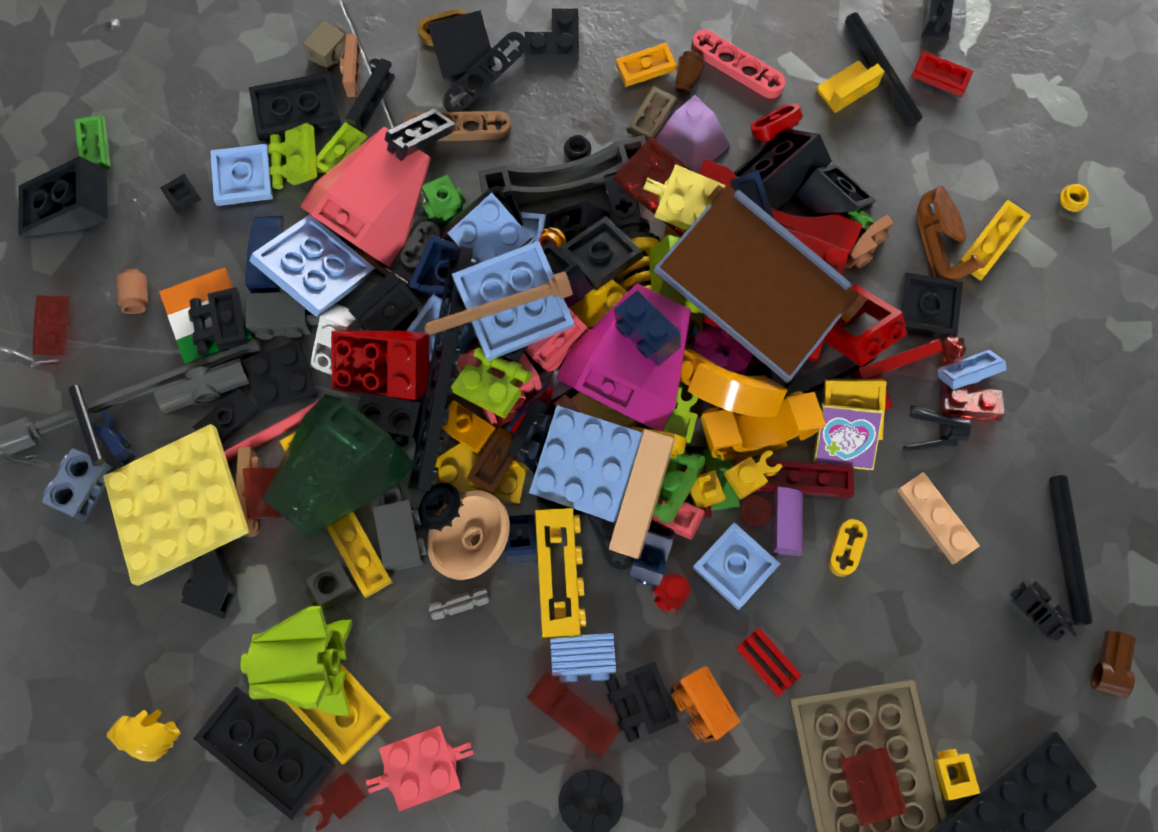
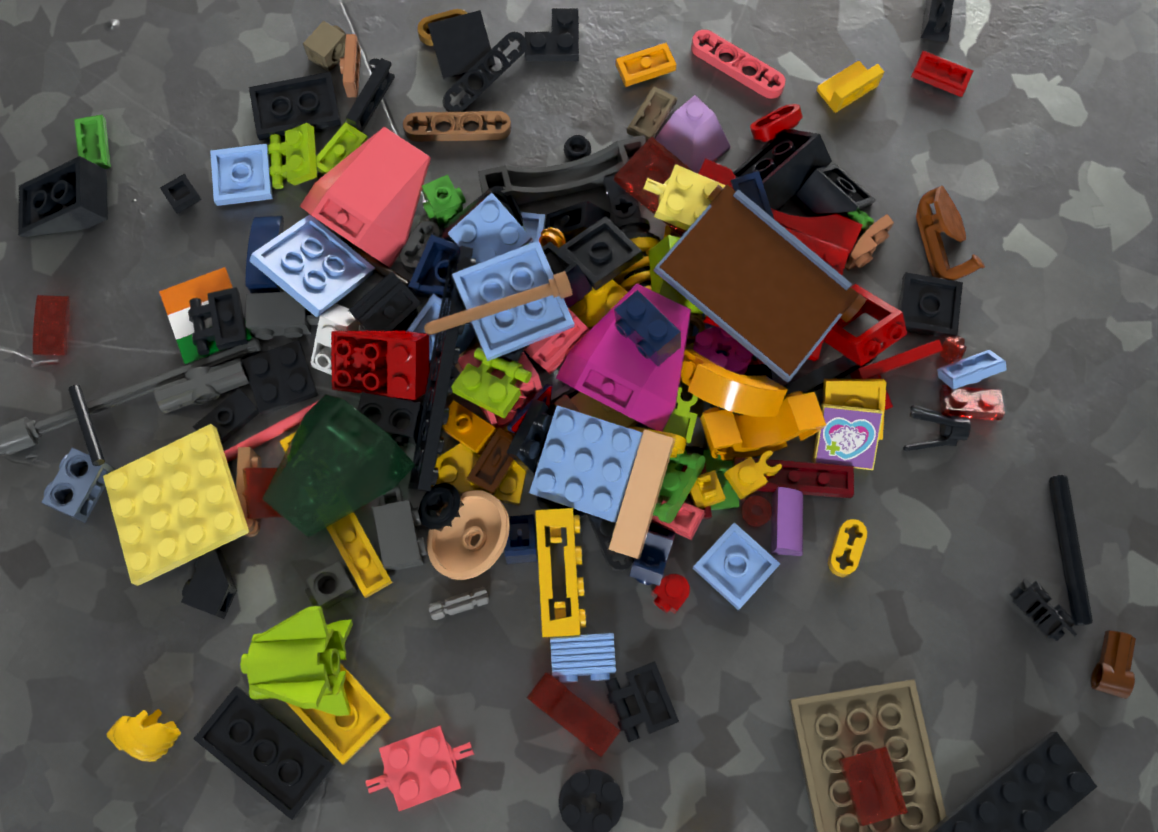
(116, 443): dark blue plate -> none
(132, 291): nougat brick -> none
(339, 798): clear red plate -> none
(418, 133): black hinge -> none
(688, 71): reddish brown cone -> none
(705, 705): orange slope -> none
(786, 682): red tile -> none
(889, 79): black axle -> none
(938, 518): light nougat plate -> none
(964, 781): yellow brick -> none
(996, 237): yellow plate -> none
(1076, 191): yellow plate -> none

